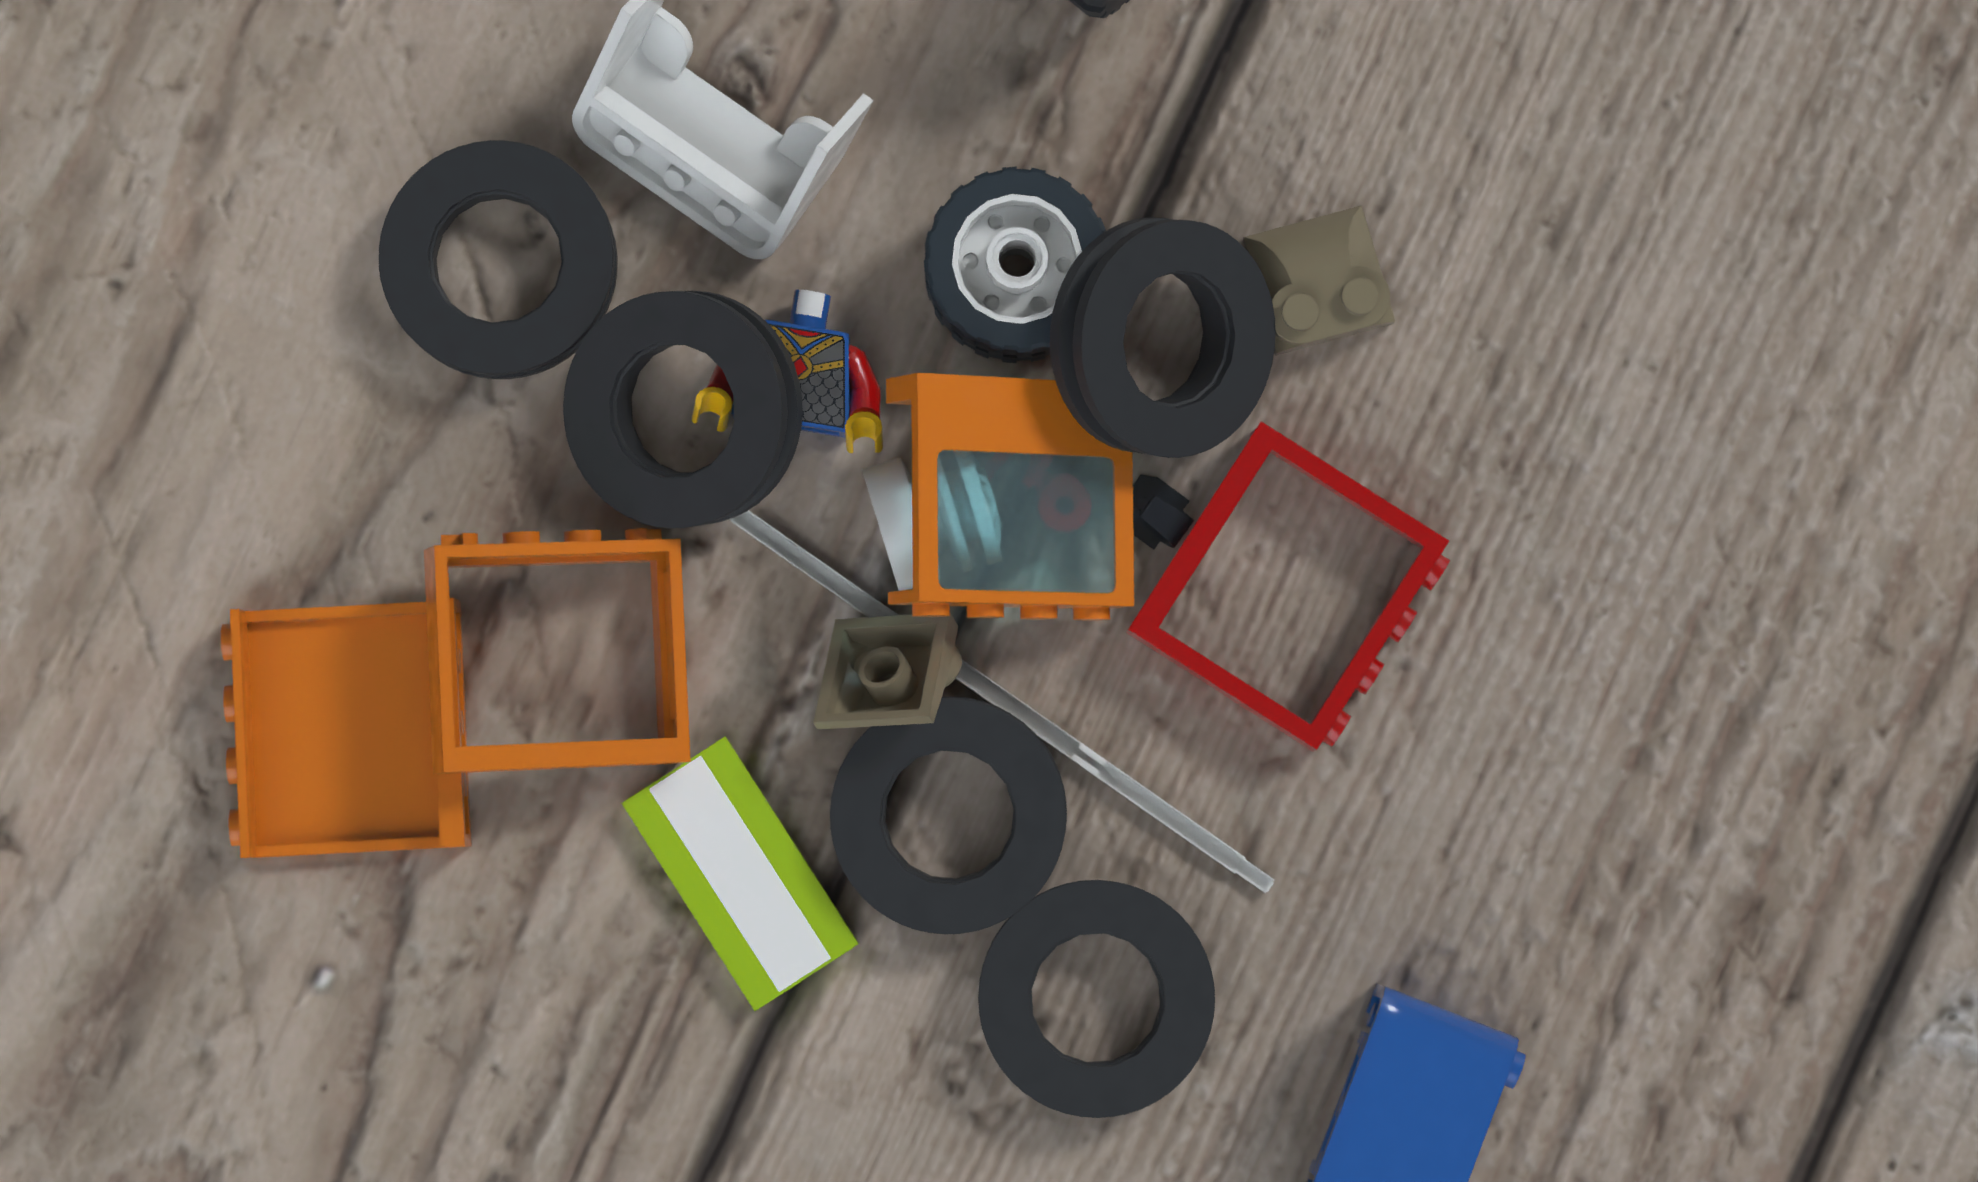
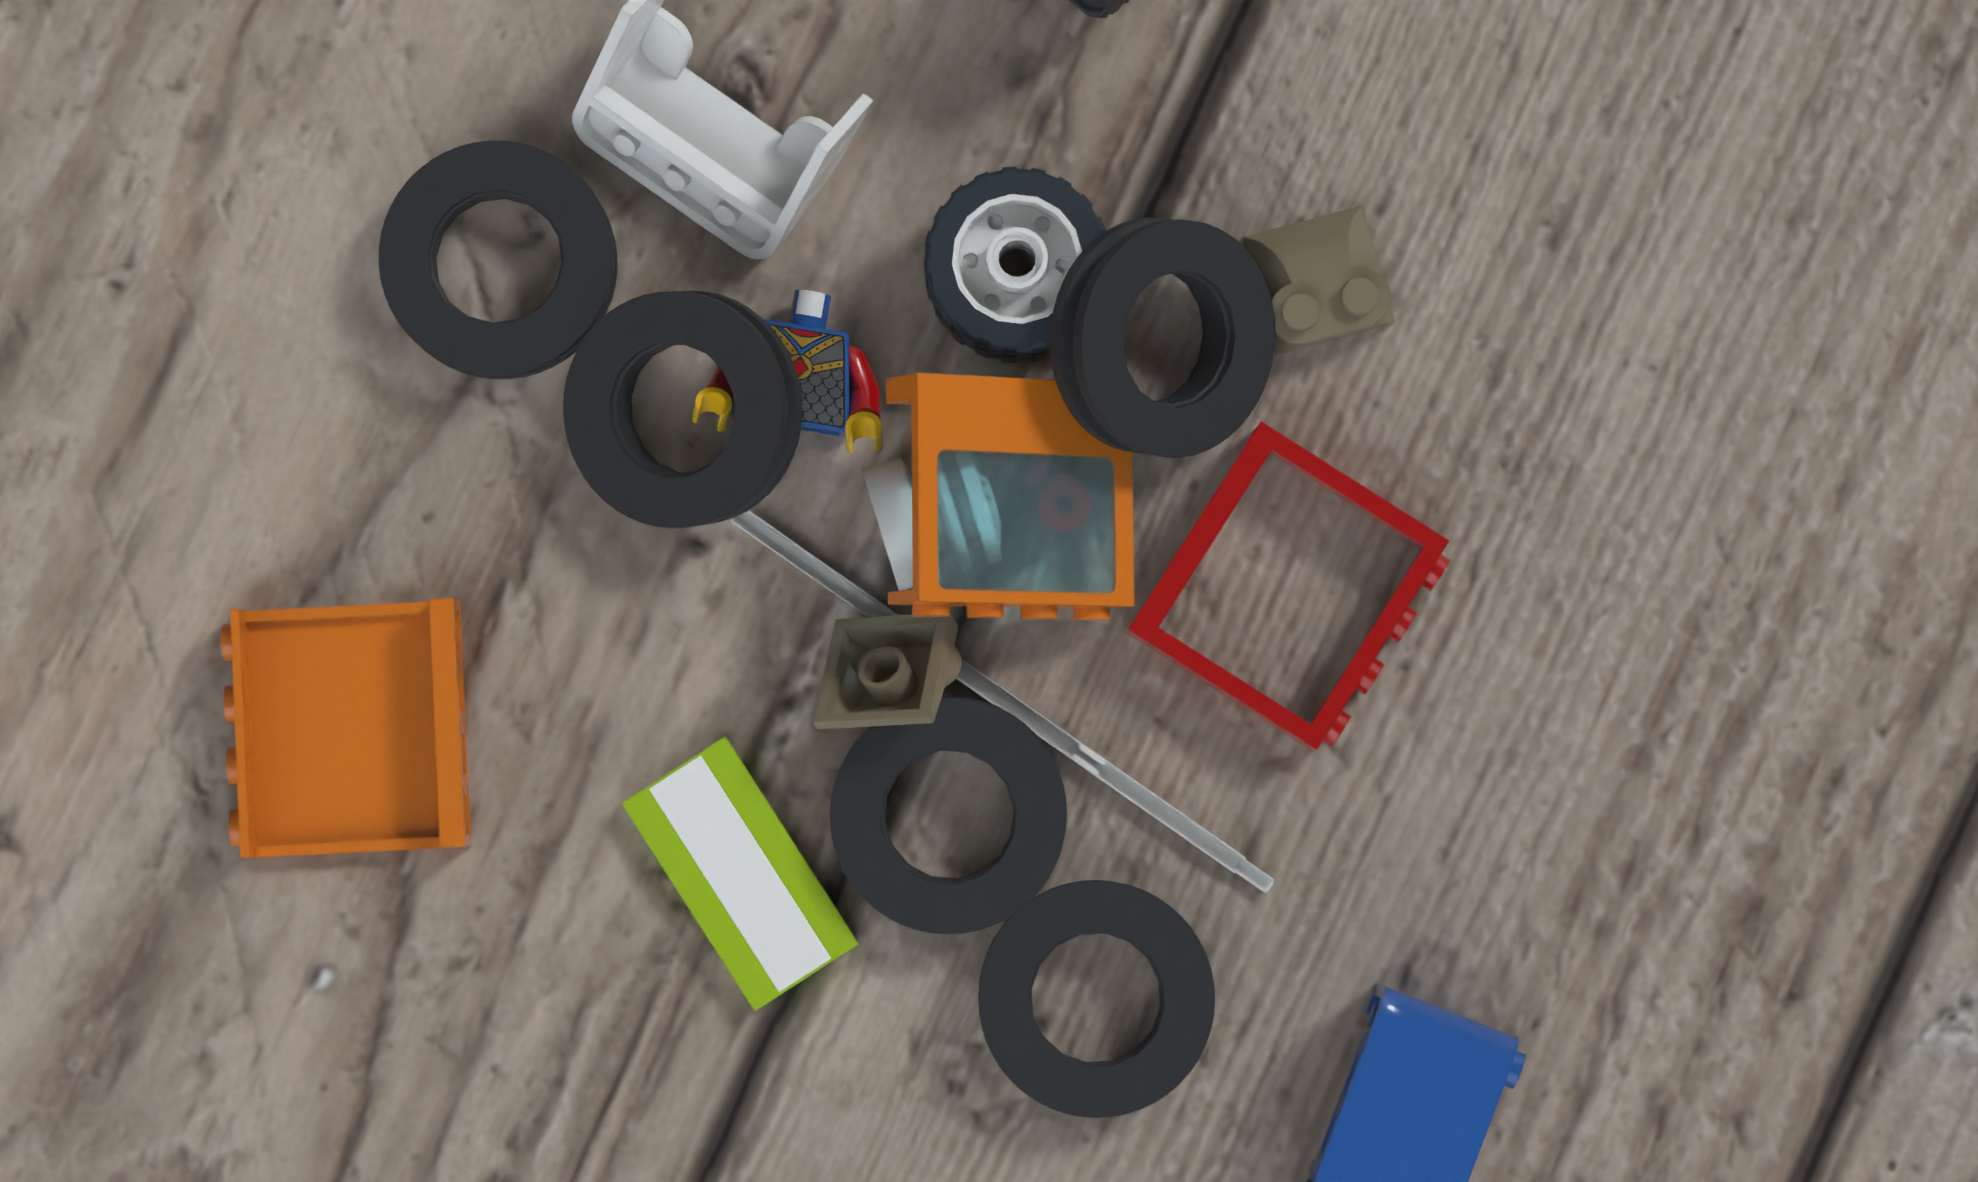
(579, 547): orange window -> none
(1158, 512): black piece -> none

